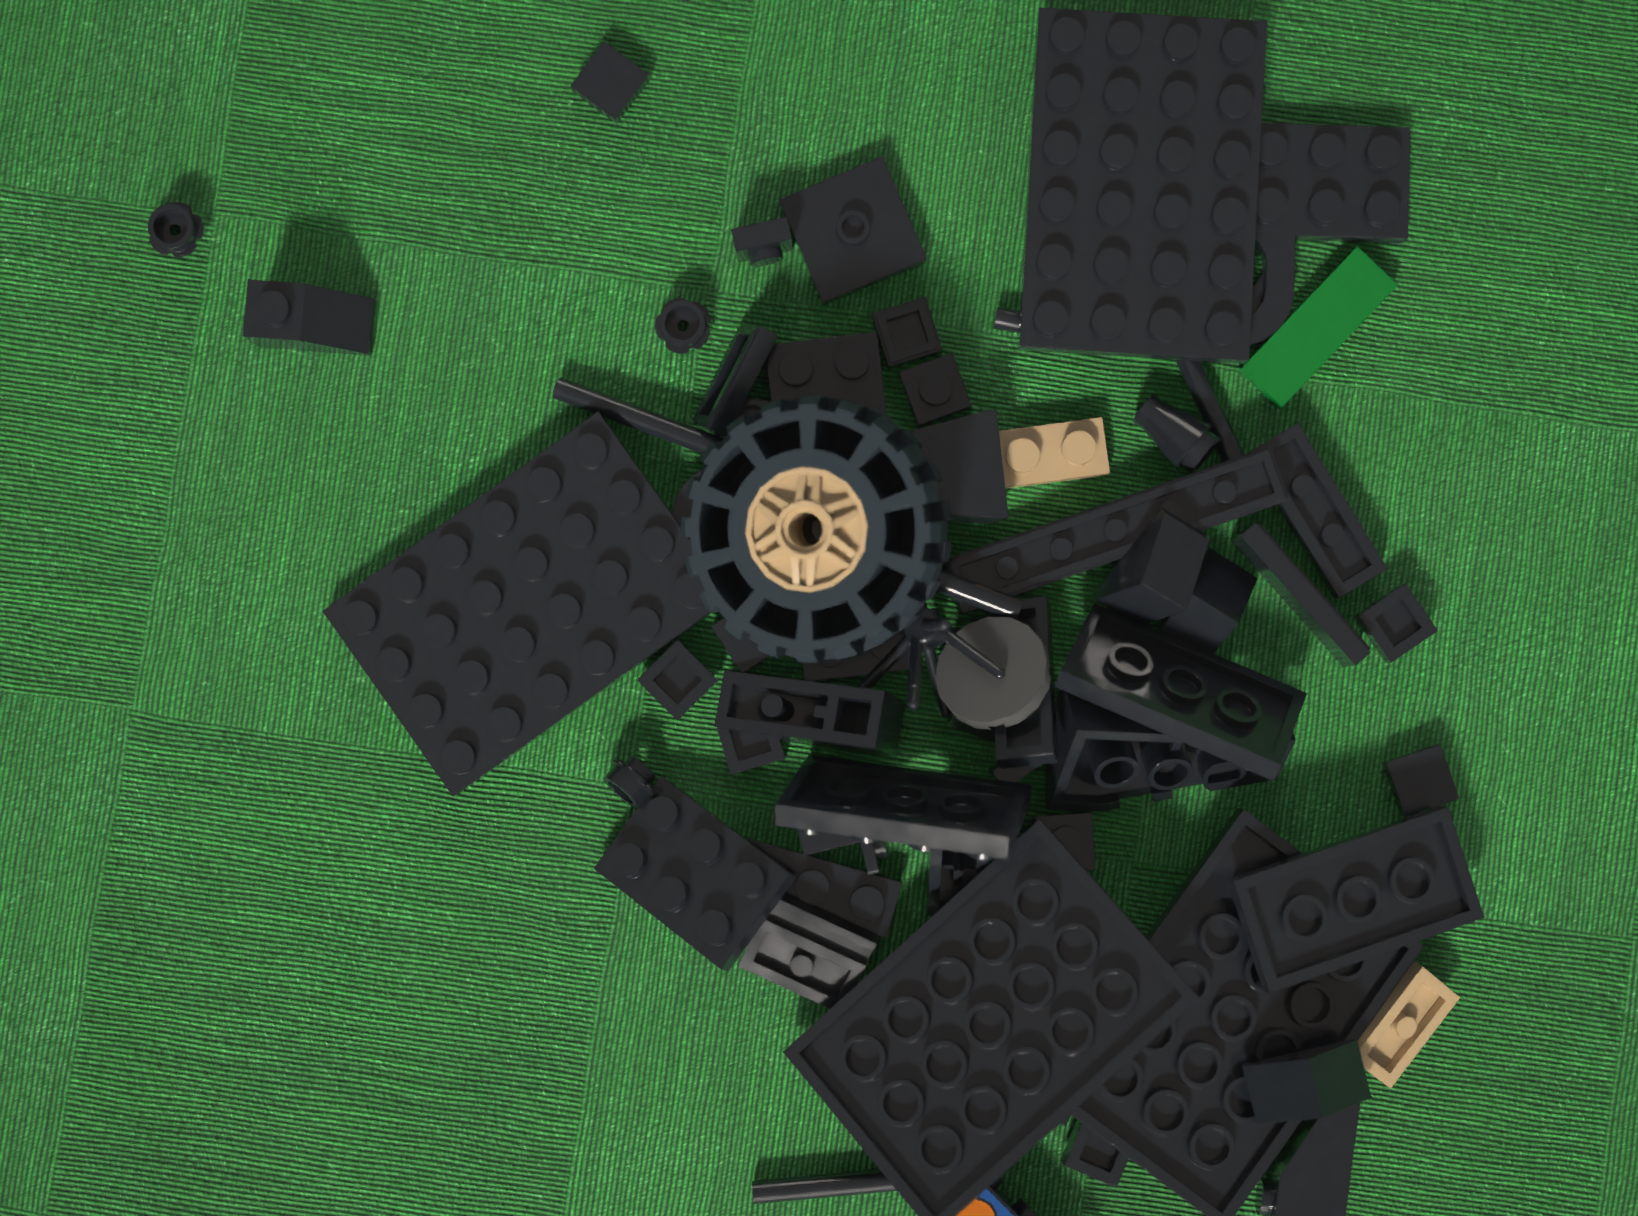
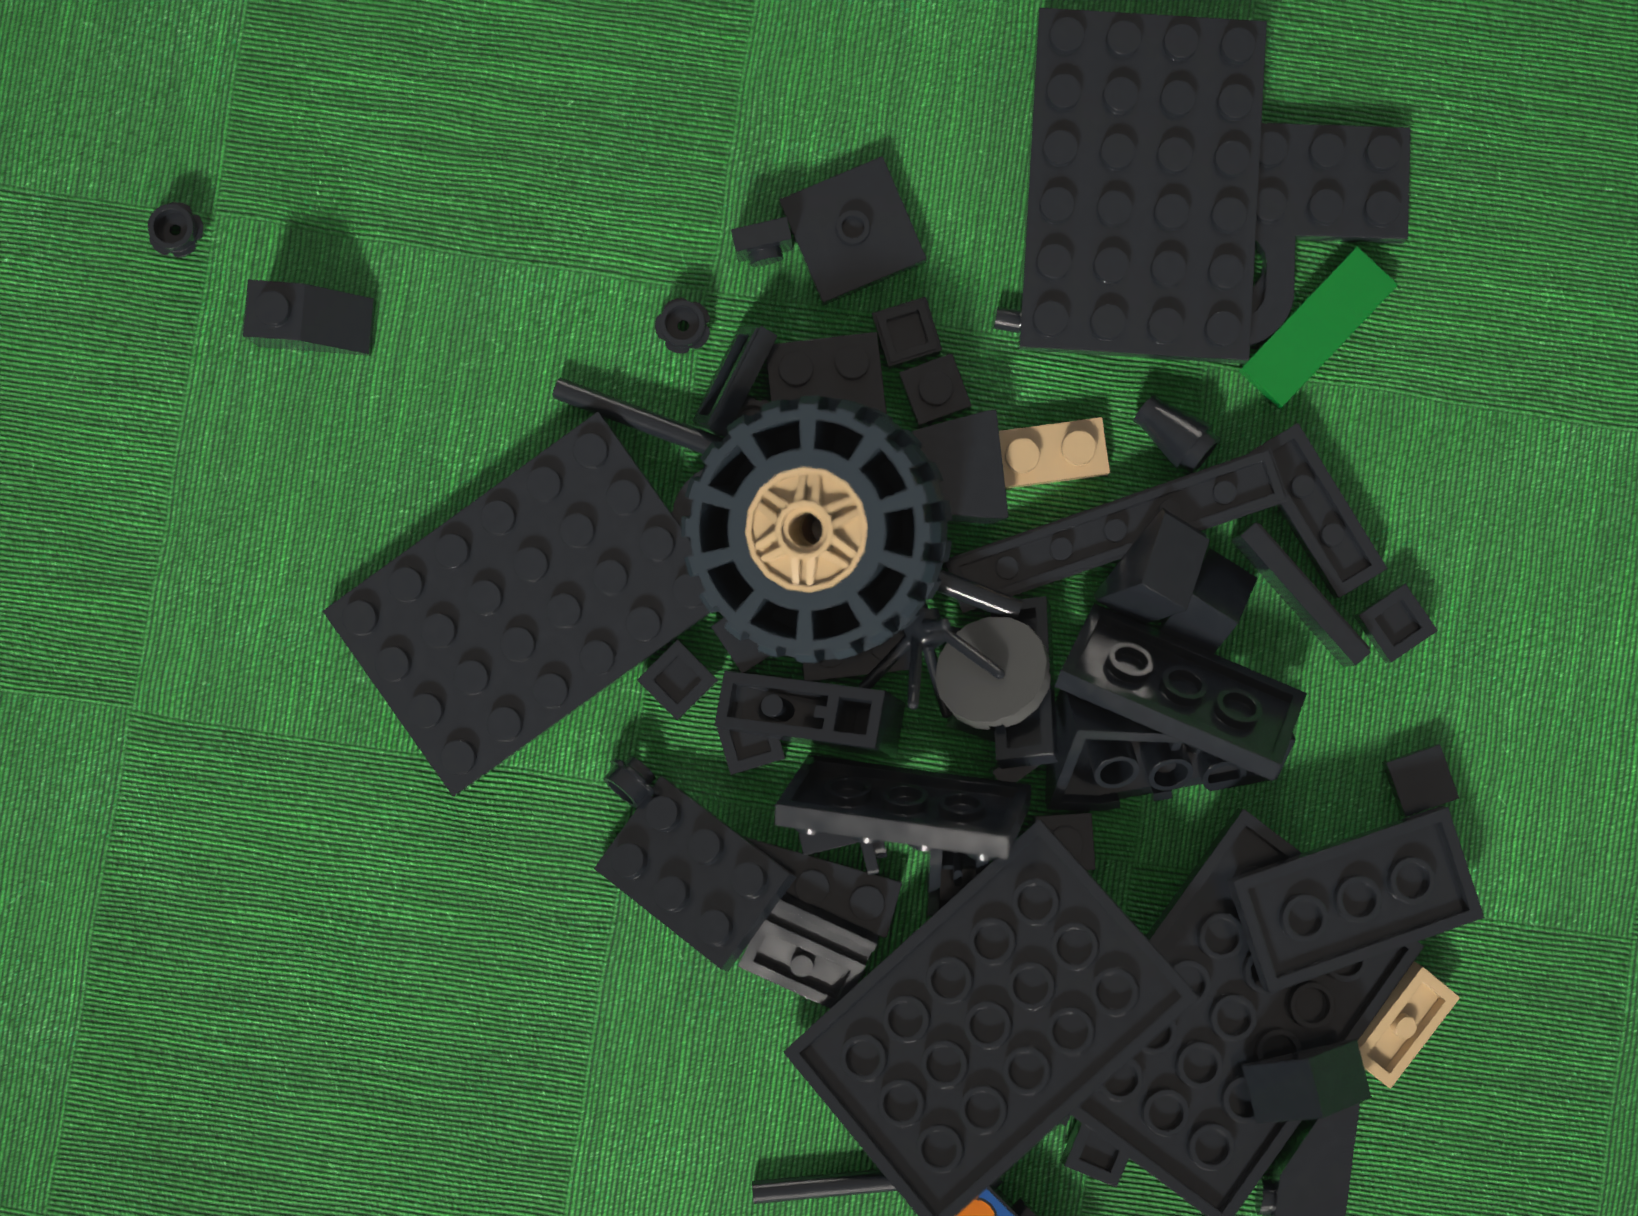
(610, 82): black tile -> none
(1210, 408): black bar -> none

